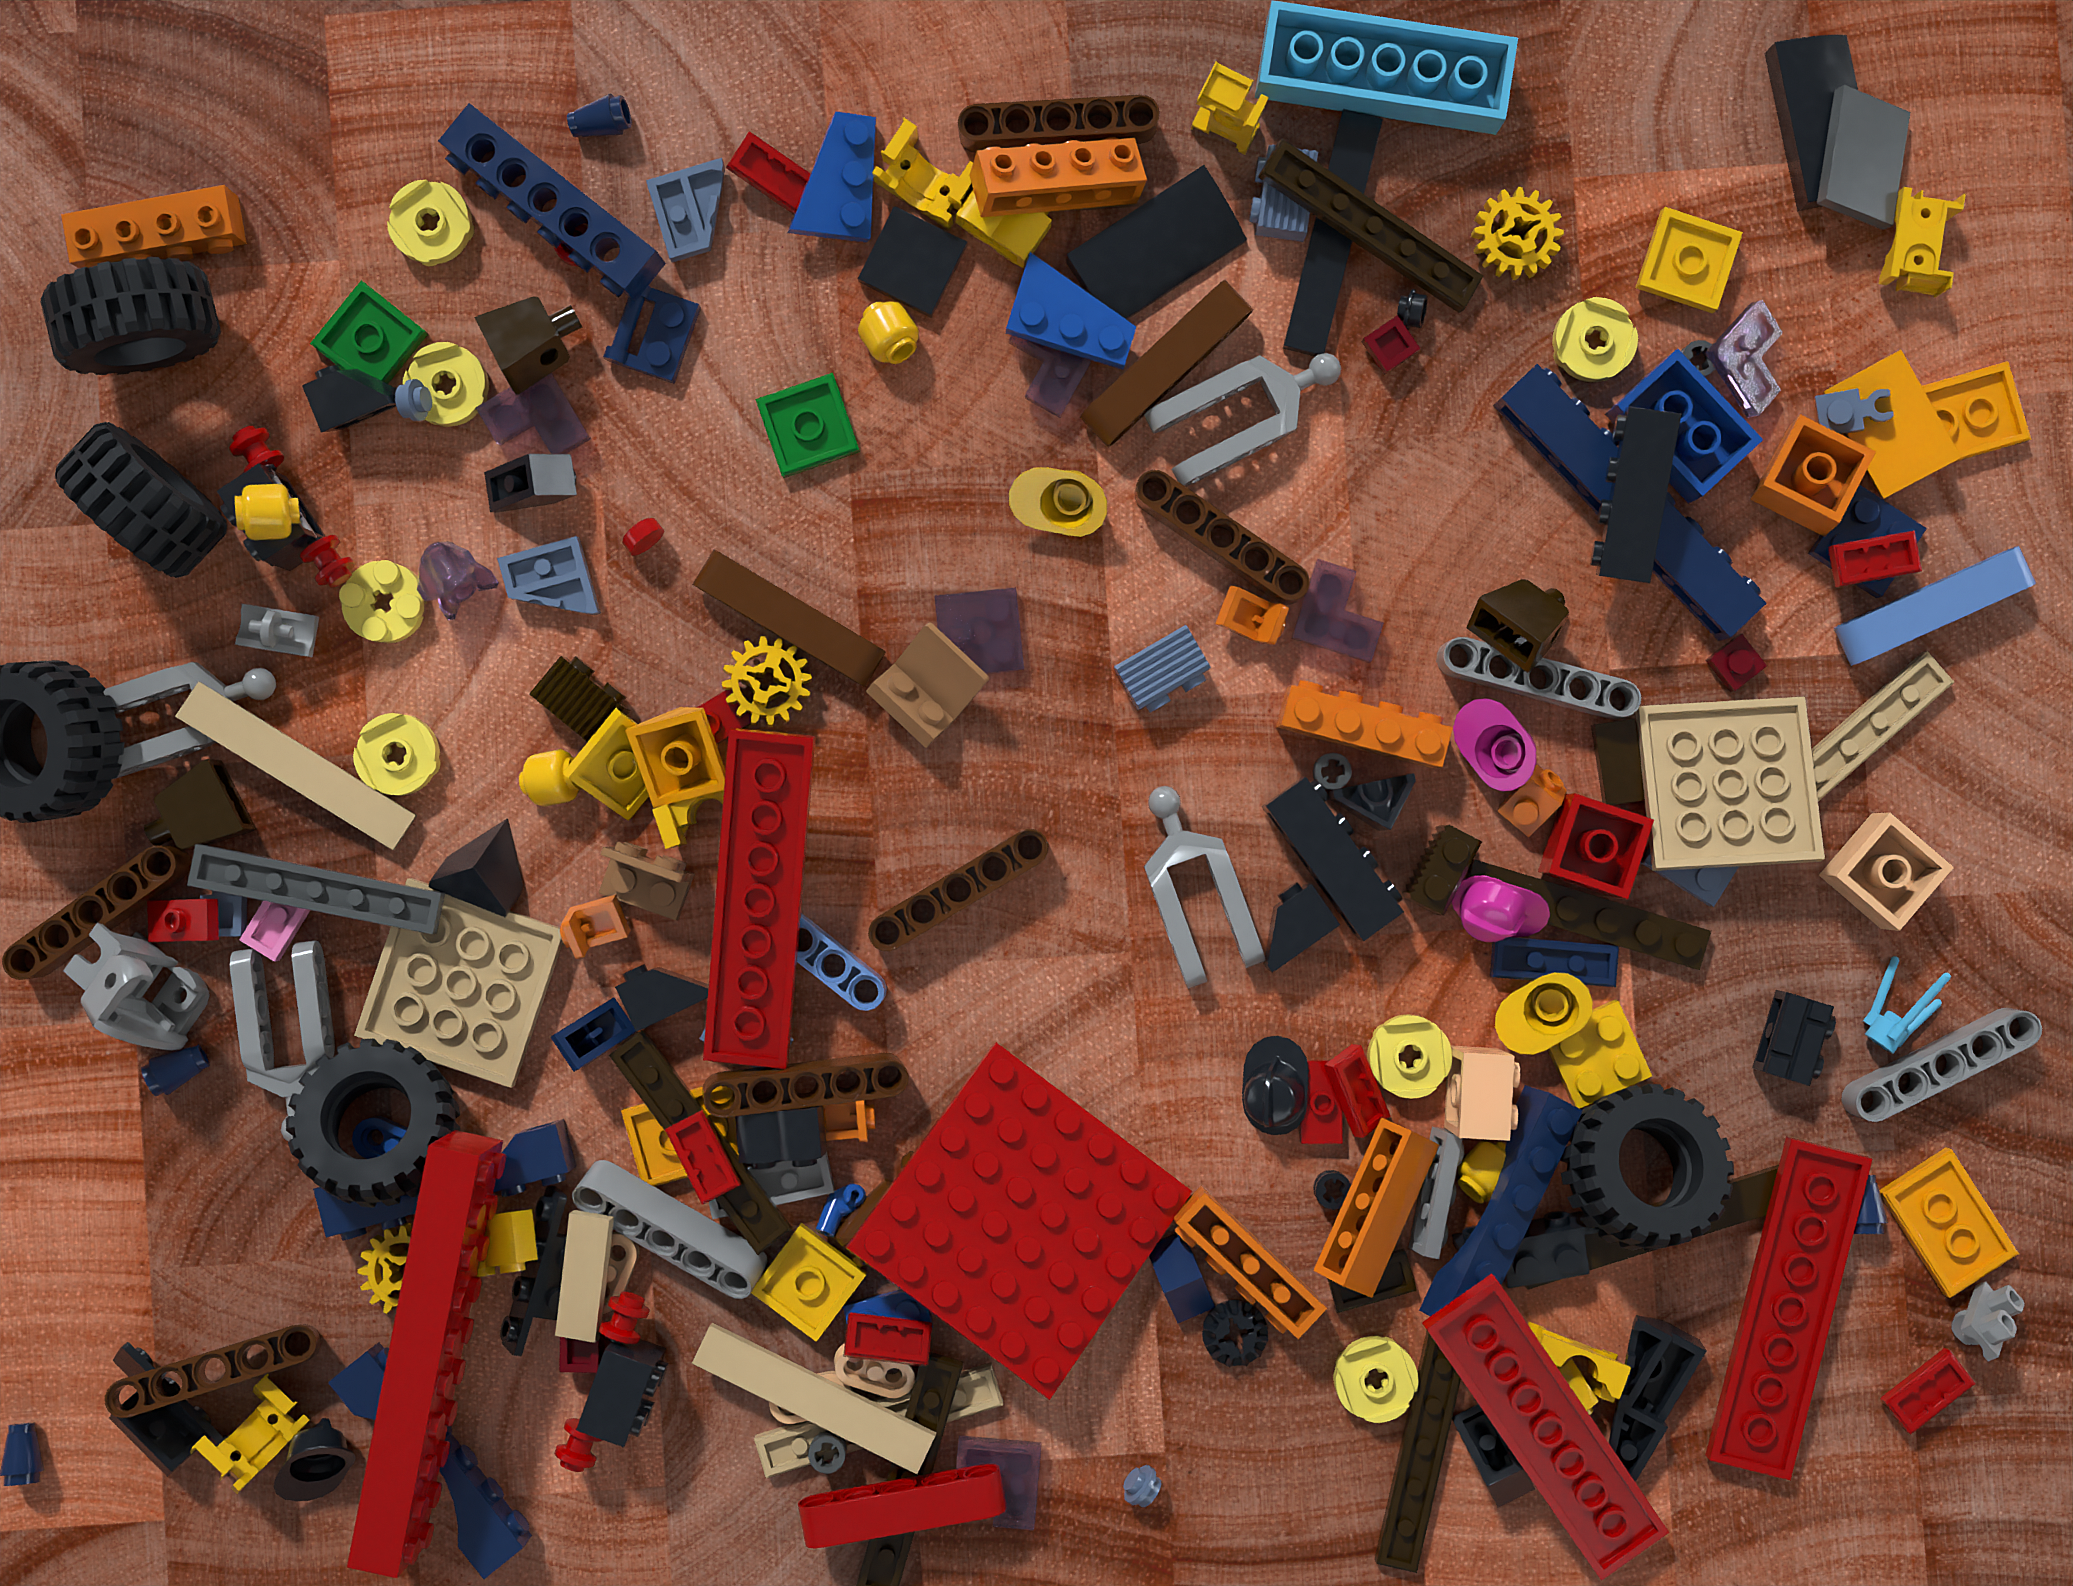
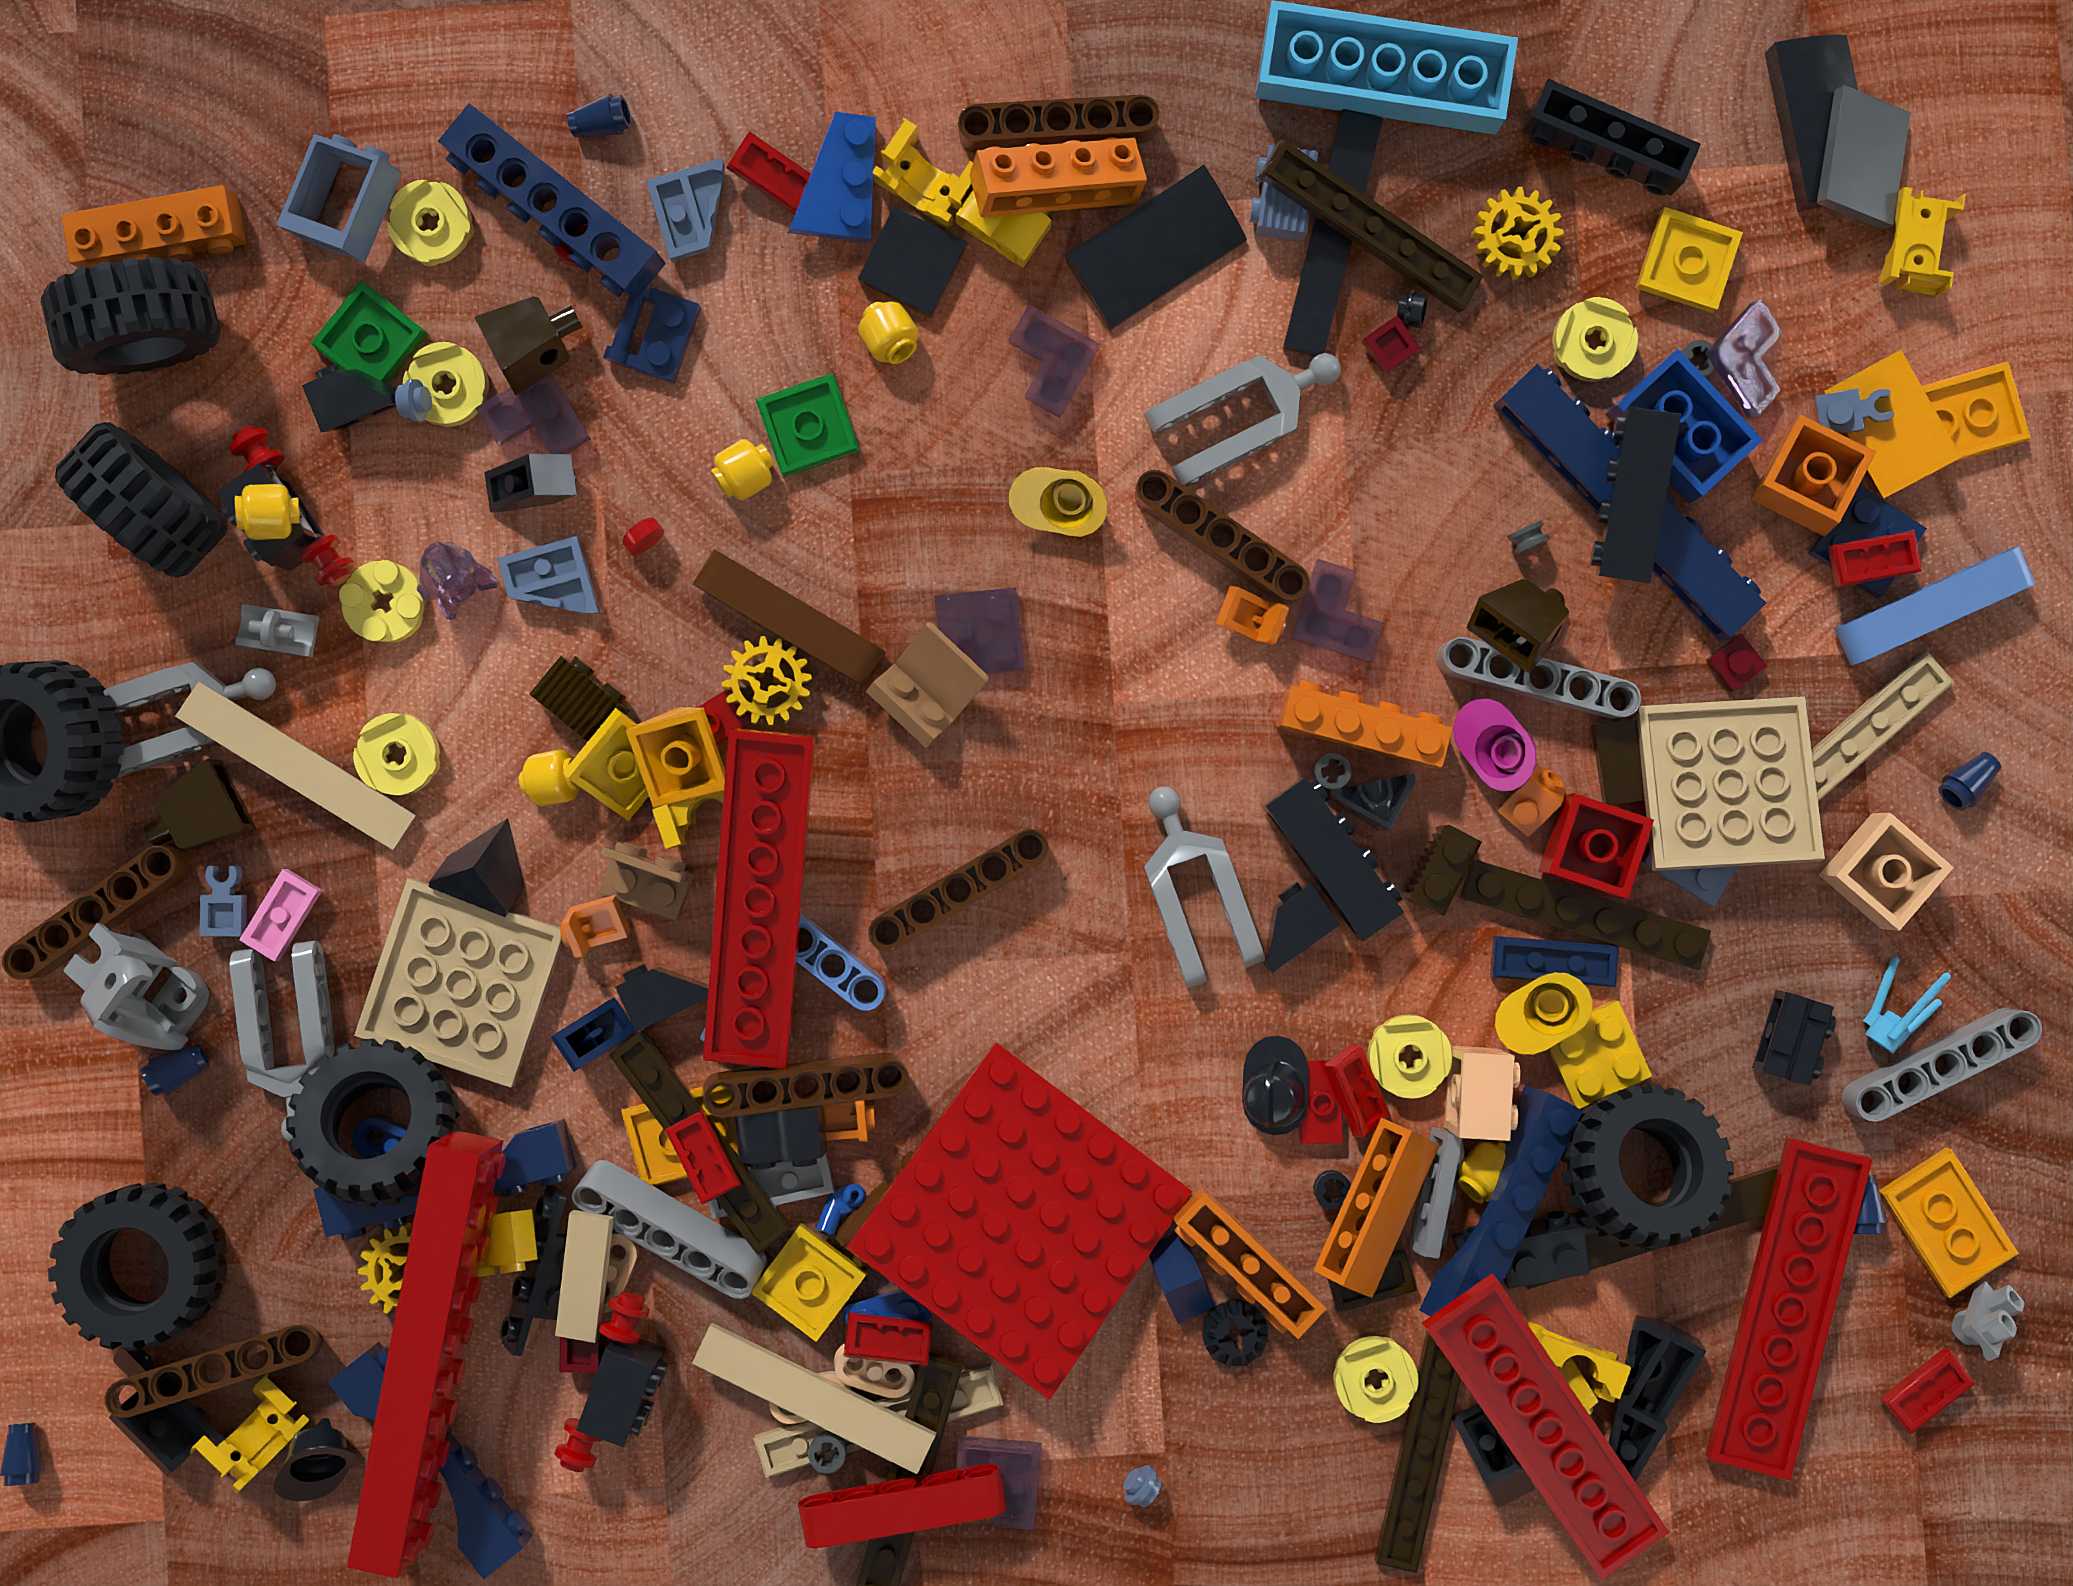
(85, 1276): none -> black tyre
(183, 920): red plate -> none
(314, 184): none -> sand blue window
(316, 889): dark grey plate -> none
(742, 469): none -> yellow head
(1067, 318): blue wing -> none
(1163, 668): sand blue brick -> none
(1166, 363): reddish brown beam -> none
(1225, 107): yellow piece -> none
(1498, 910): dark pink piece -> none
(1528, 537): none -> dark grey bush
(1610, 138): none -> black brick
(1969, 782): none -> dark blue cone

